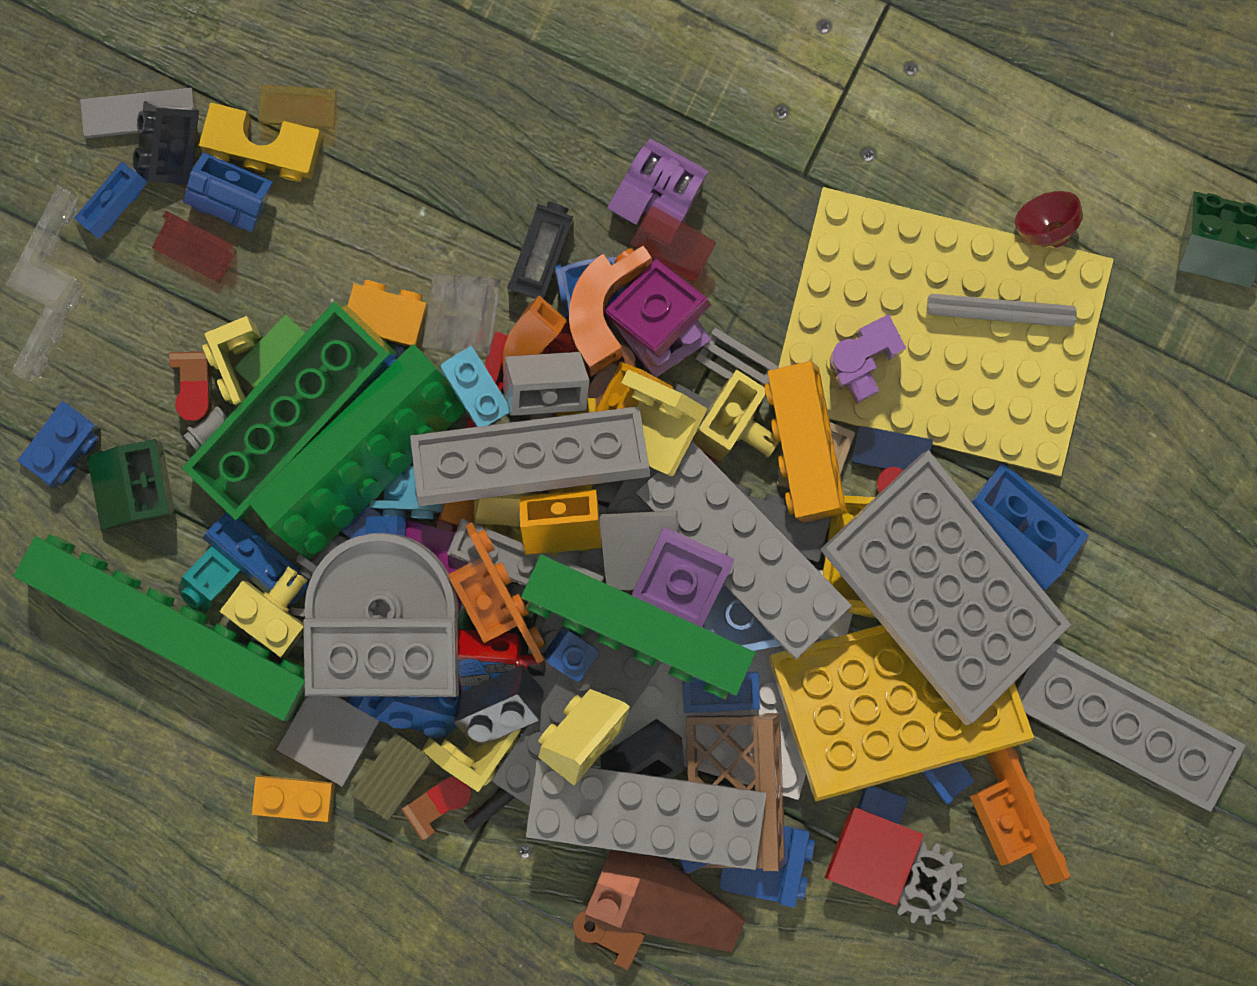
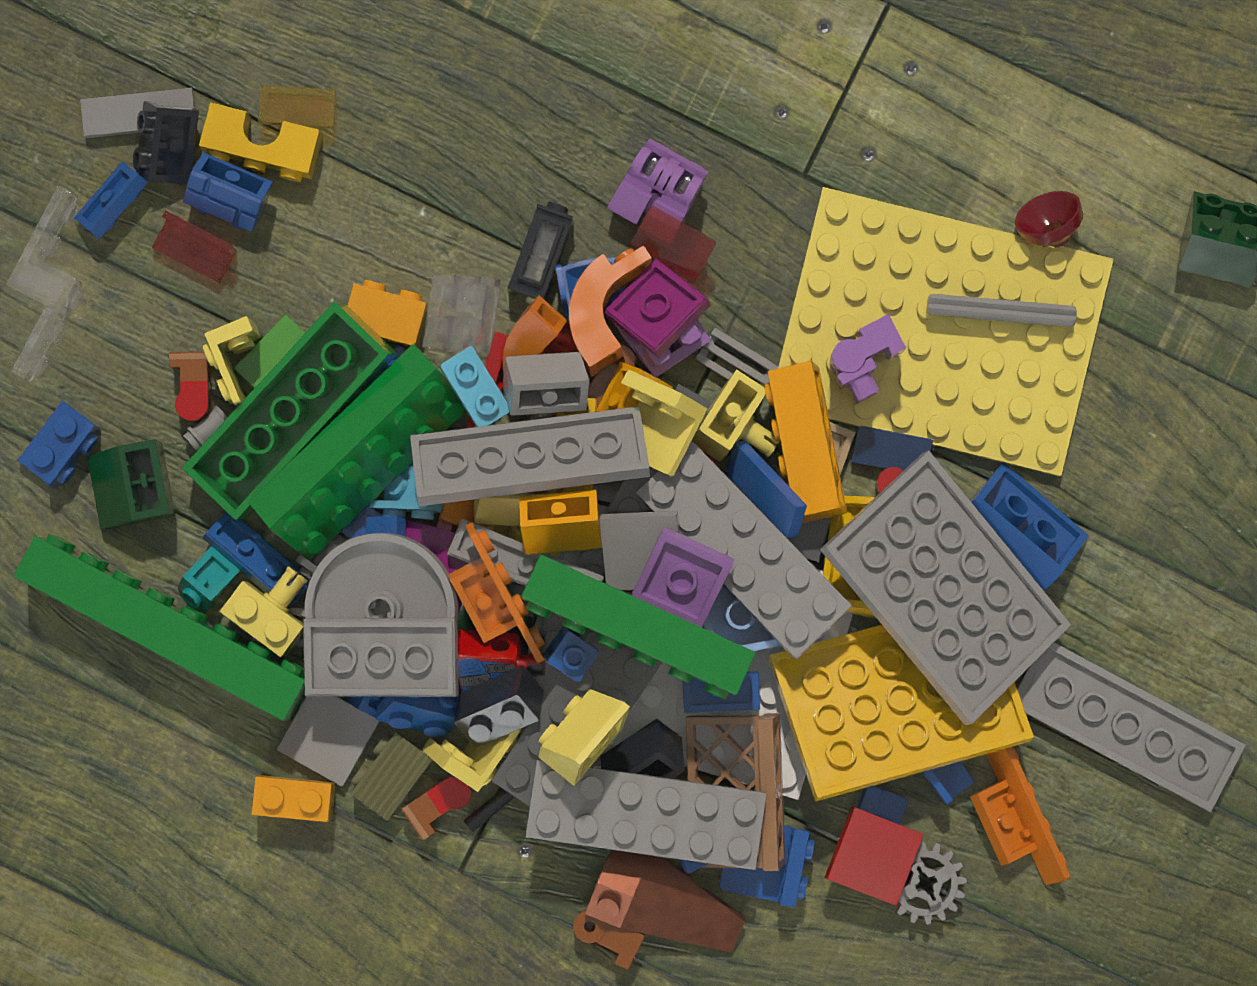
(766, 489): none -> blue tile

